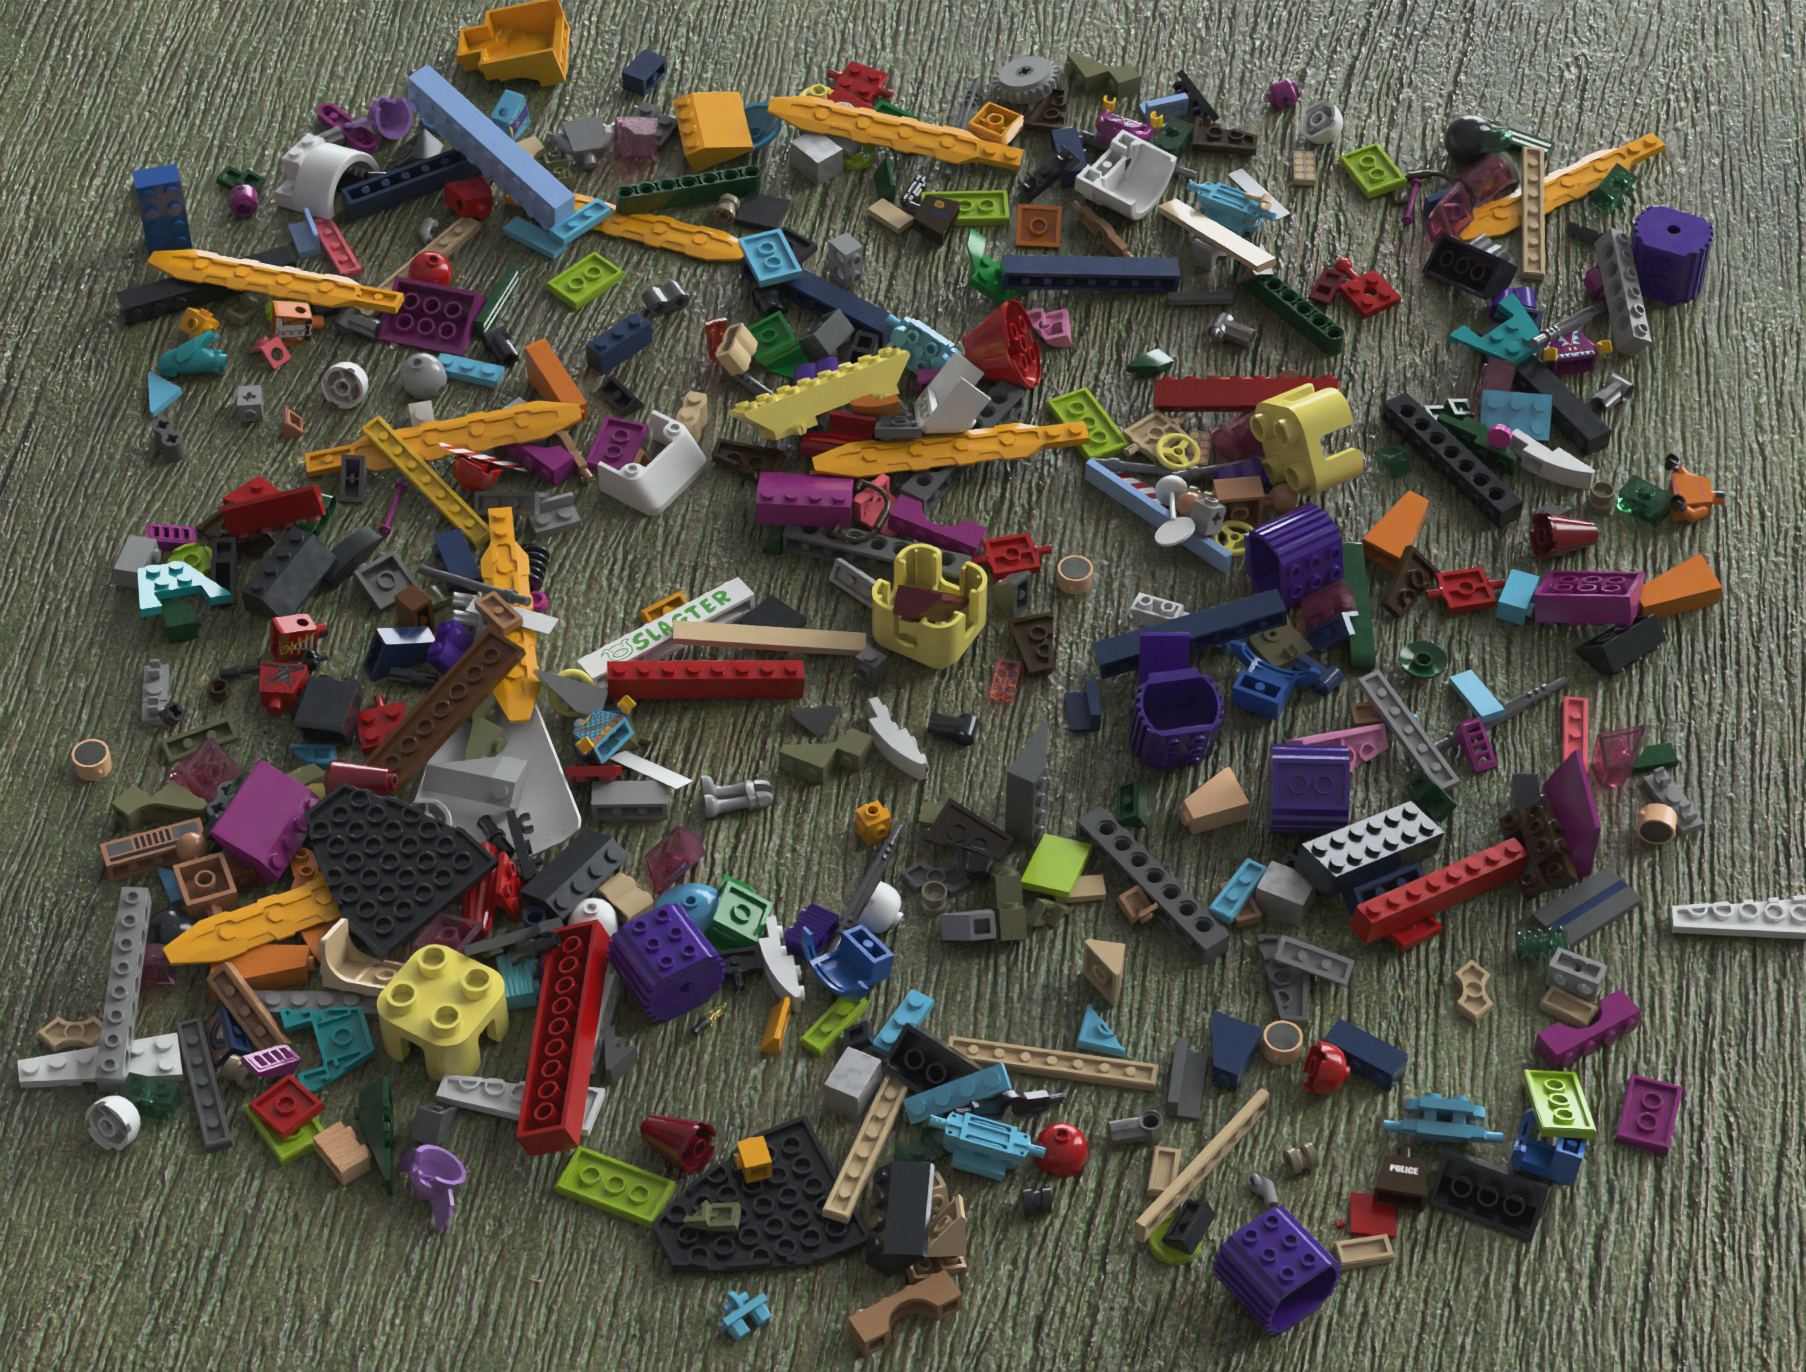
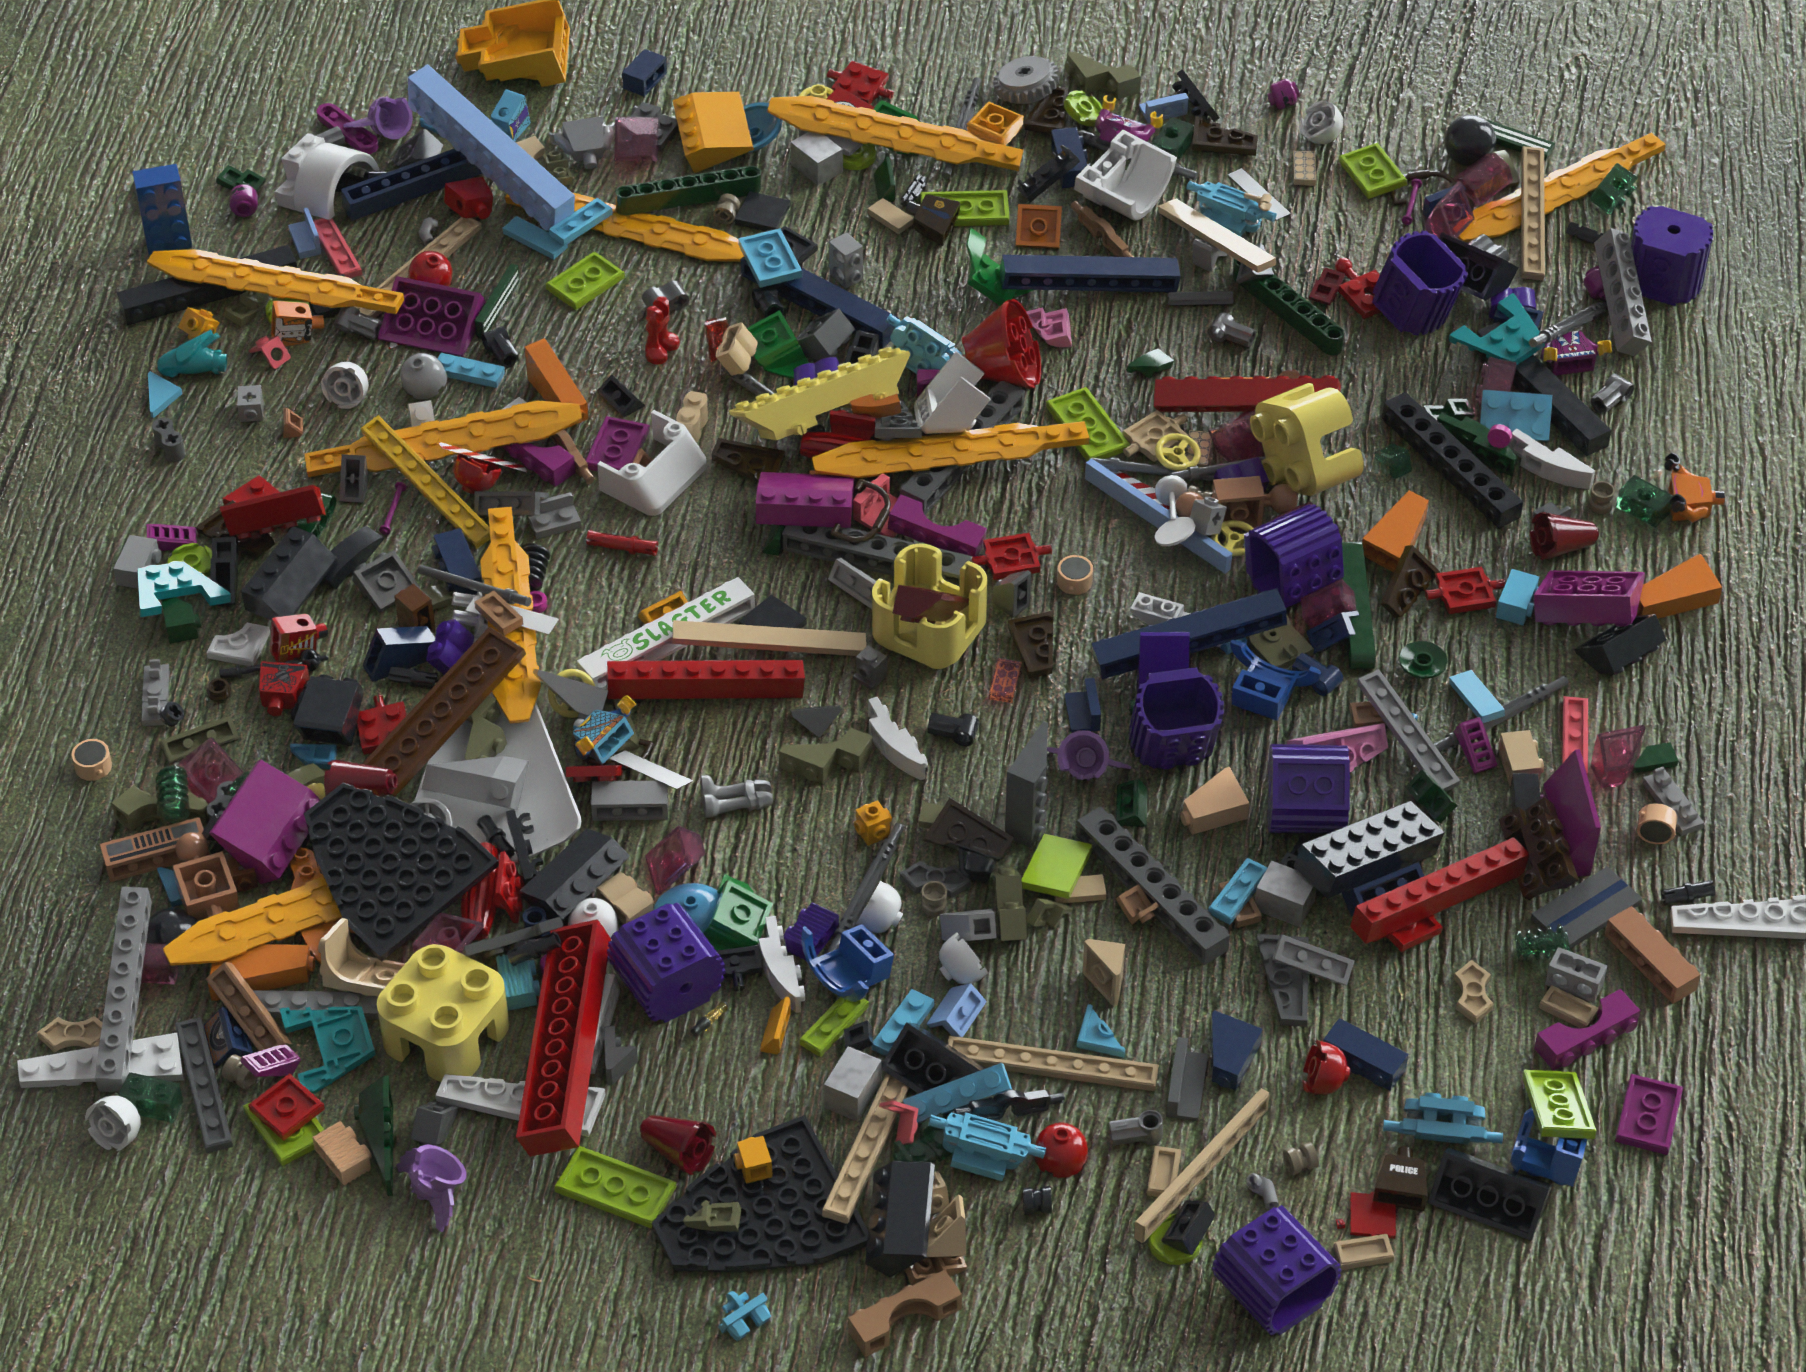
(172, 794): none -> clear green piece
(240, 647): none -> white tile
(619, 343): dark blue brick -> none
(631, 544): none -> red pin
(658, 338): none -> red piece
(907, 1122): none -> coral bracket
(958, 1010): none -> light blue panel
(960, 961): none -> white cylinder
(1082, 108): none -> lime tile
(1084, 755): none -> medium lavender helmet
(1282, 1042): piece -> none
(1419, 283): none -> dark purple piece
(1496, 140): clear green brick -> none
(1519, 754): none -> tan brick
(1652, 954): none -> nougat brick
(1688, 892): none -> black pin

